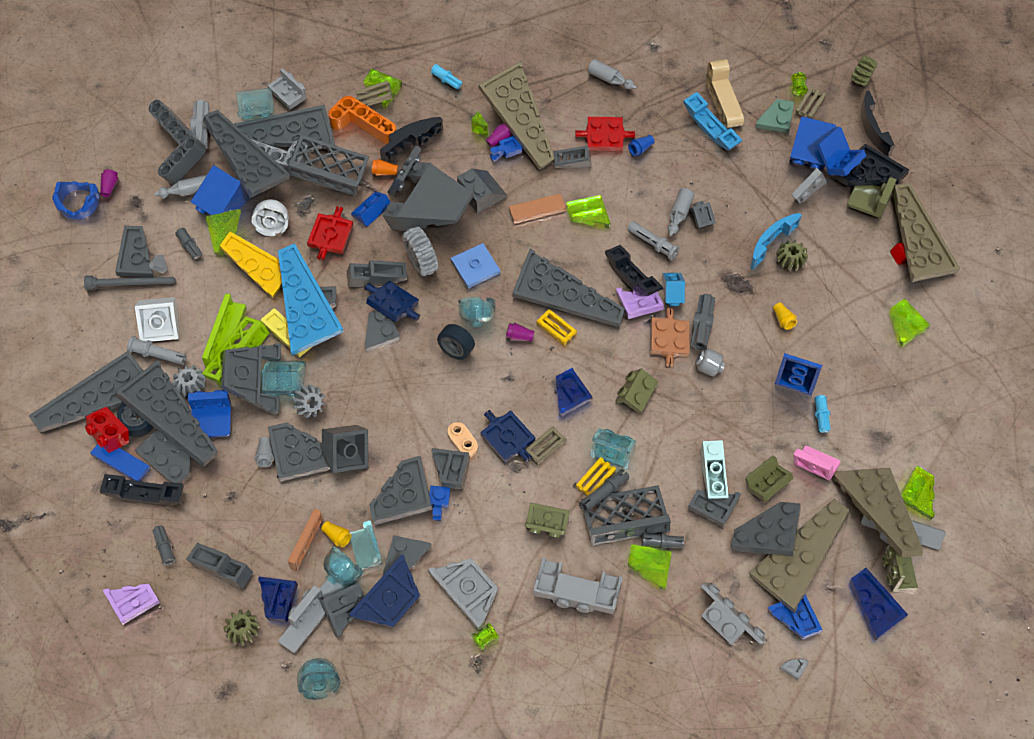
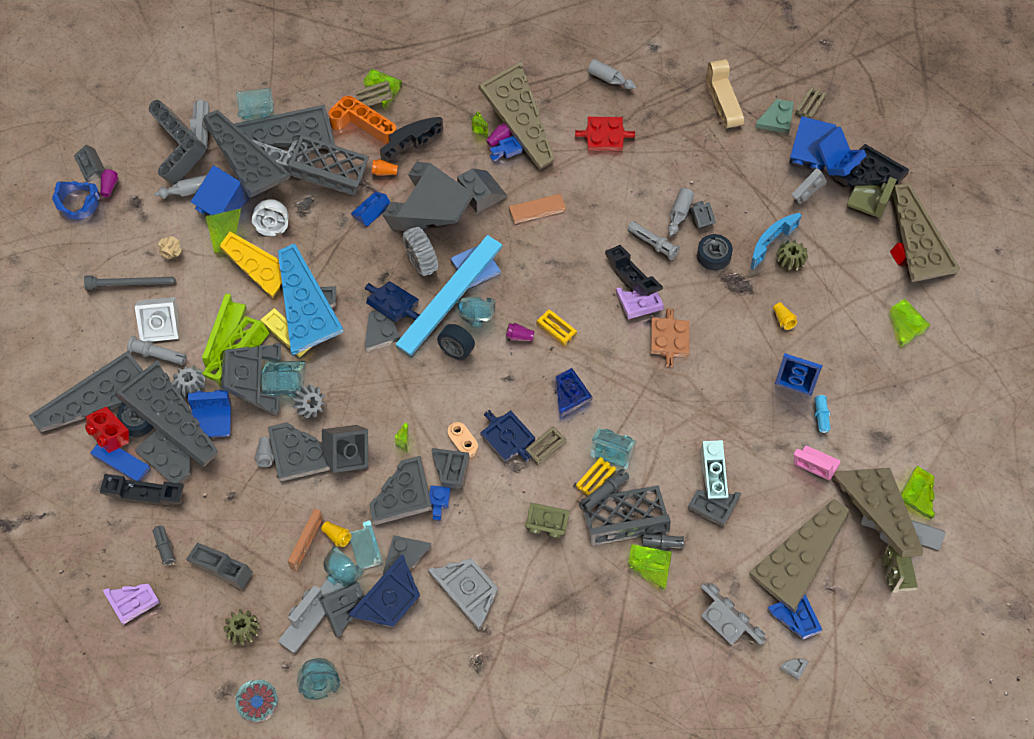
(89, 163): none -> dark grey slope
(133, 254): dark grey wing -> none
(158, 264): light grey tile -> none
(169, 247): none -> tan gear
(188, 243): dark grey axle -> none
(256, 701): none -> clear light blue tile
(277, 597): clear blue wing -> none
(288, 89): light grey bracket -> none
(330, 233): red plate -> none
(375, 273): dark grey slope -> none
(398, 183): dark grey wing -> none
(402, 438): none -> clear neon green slope
(446, 76): medium azure axle -> none
(448, 295): none -> medium azure tile
(485, 636): clear neon green bush -> none
(556, 288): dark grey wing -> none
(572, 152): dark grey slope -> none
(576, 591): light grey bracket -> none
(588, 211): clear neon green wing -> none
(637, 390): olive bracket -> none
(640, 145): blue cone -> none
(673, 288): dark azure slope -> none
(703, 322): dark grey piece -> none
(709, 123): dark azure slope -> none
(710, 362): light grey head -> none
(720, 257): none -> wheel
(768, 479): olive bracket -> none
(770, 531): dark grey plate -> none
(799, 85): clear neon green bush -> none
(864, 70): olive gear -> none
(876, 603): clear blue wing -> none
(881, 140): black slope -> none

